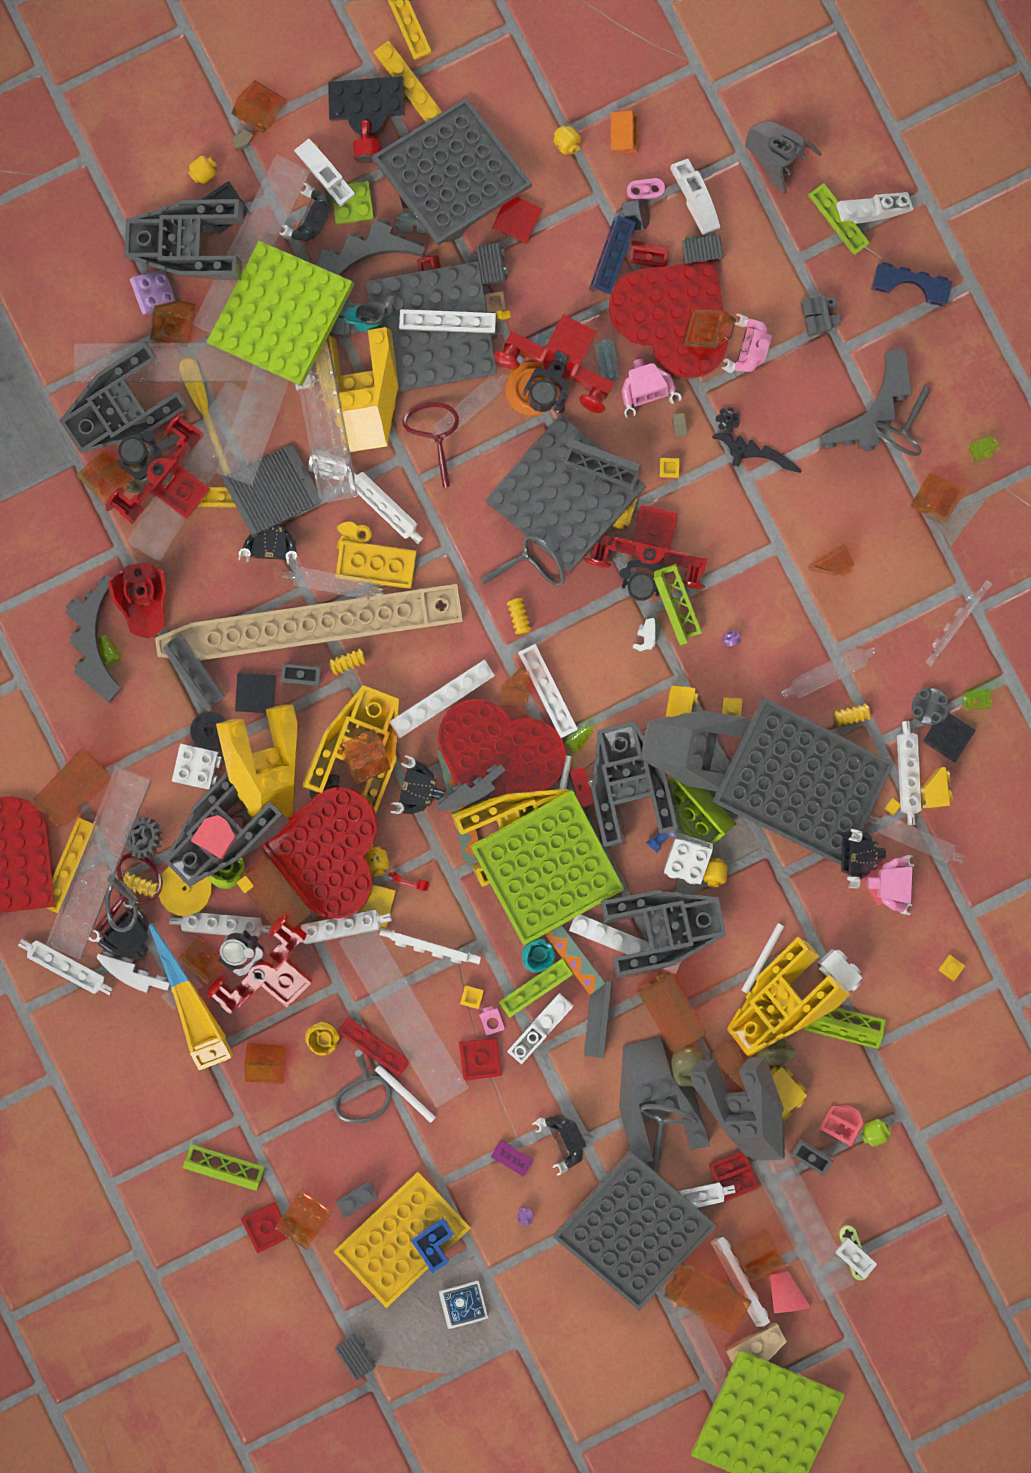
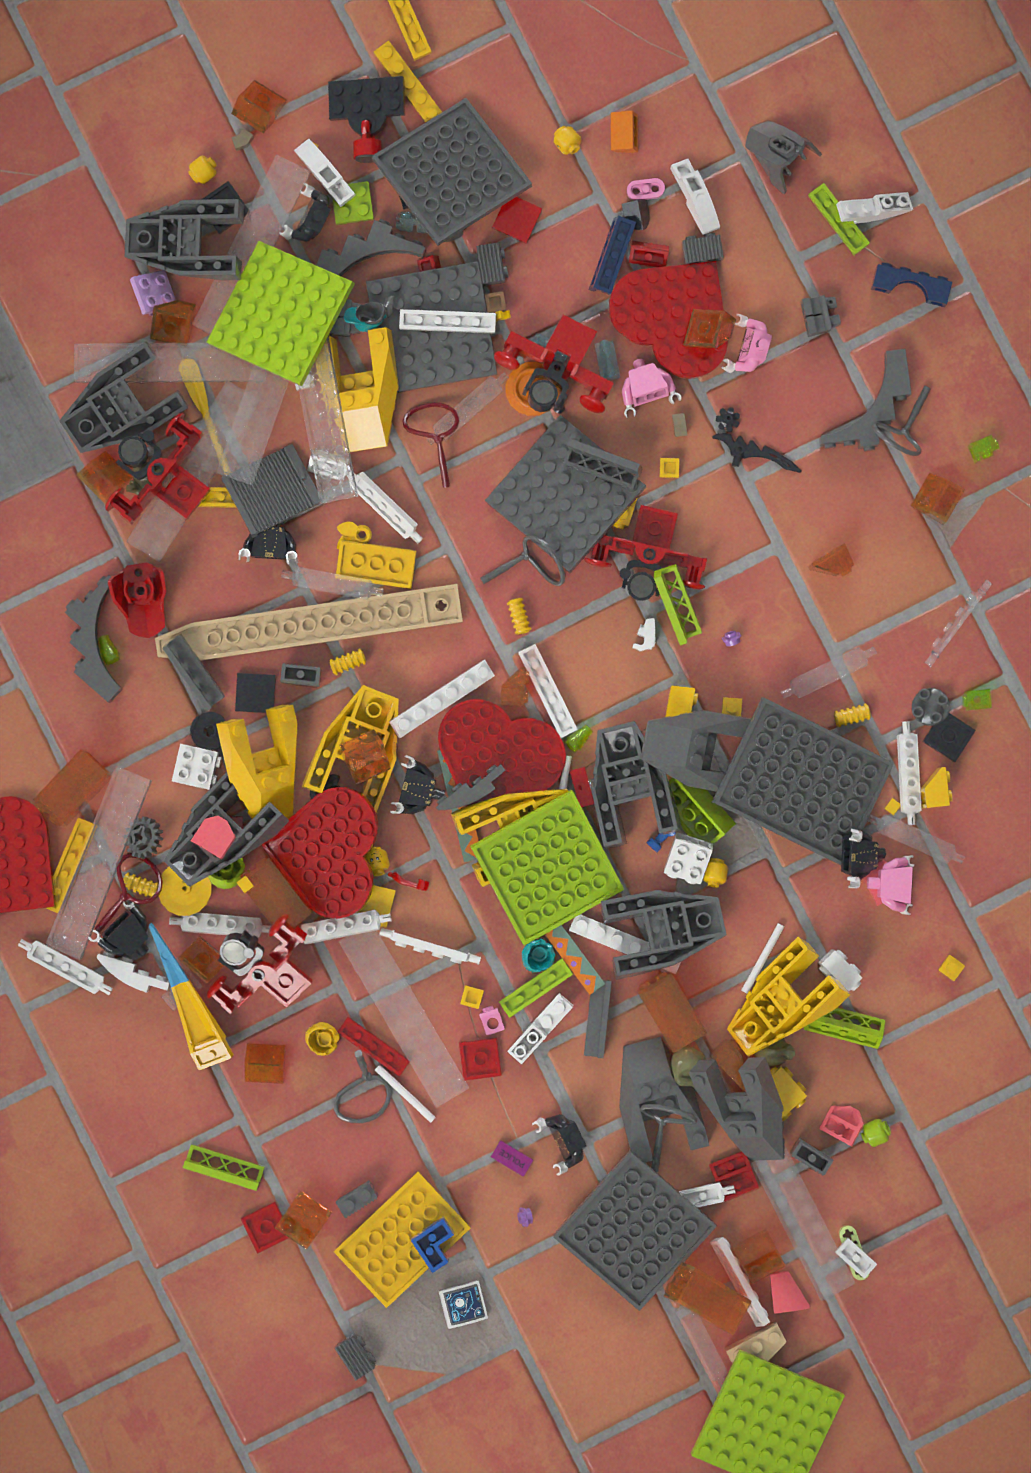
(124, 890): dark grey piece -> none

